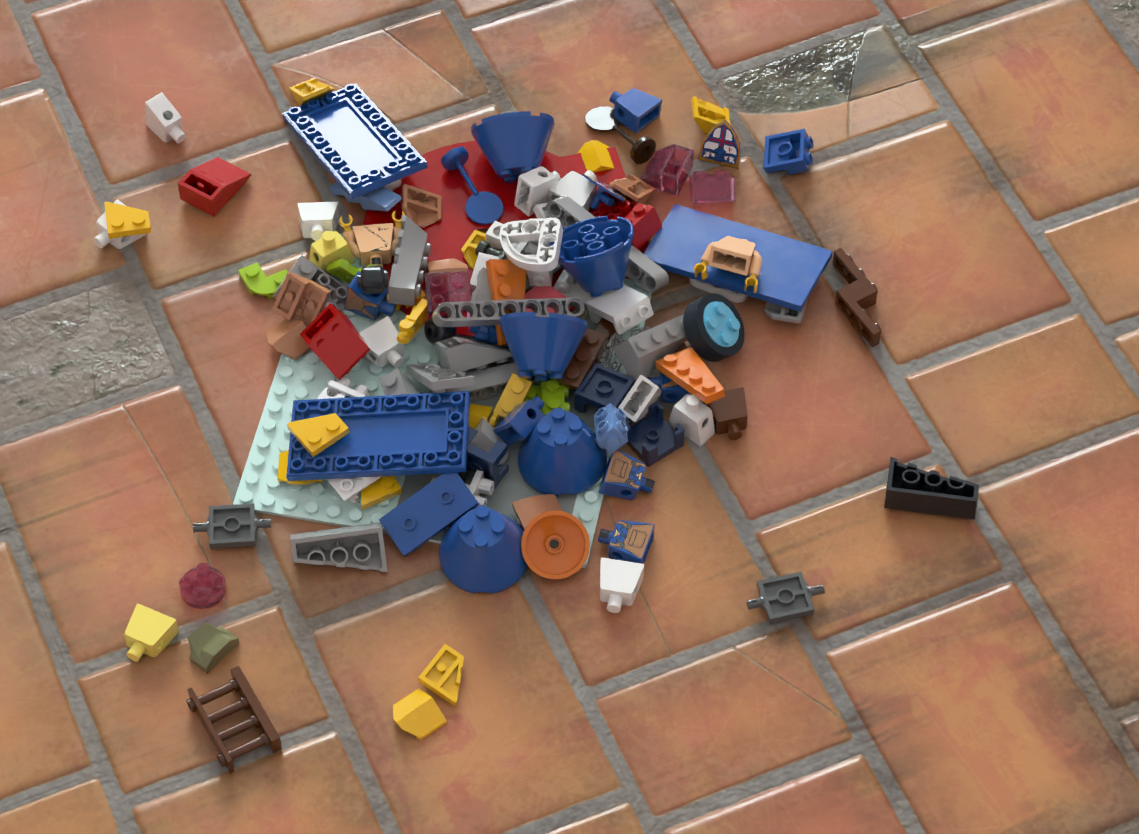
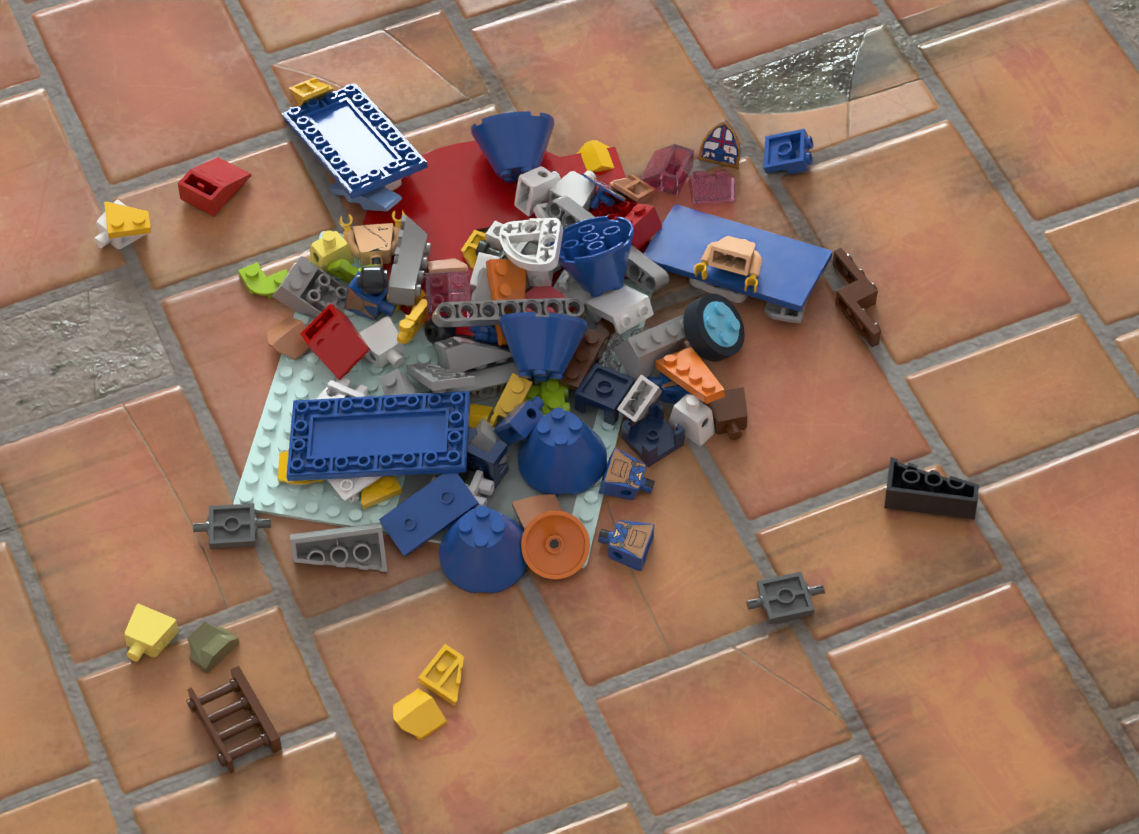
(164, 119): white torso -> none
(202, 586): clear pink tile -> none
(301, 299): nougat slope -> none
(317, 218): white torso -> none
(318, 432): yellow wing -> none
(421, 205): nougat slope -> none
(481, 206): blue piece -> none
(603, 120): dark brown piece -> none
(610, 428): medium blue brick -> none
(619, 582): white torso -> none
(635, 108): blue torso -> none
(708, 114): yellow slope -> none

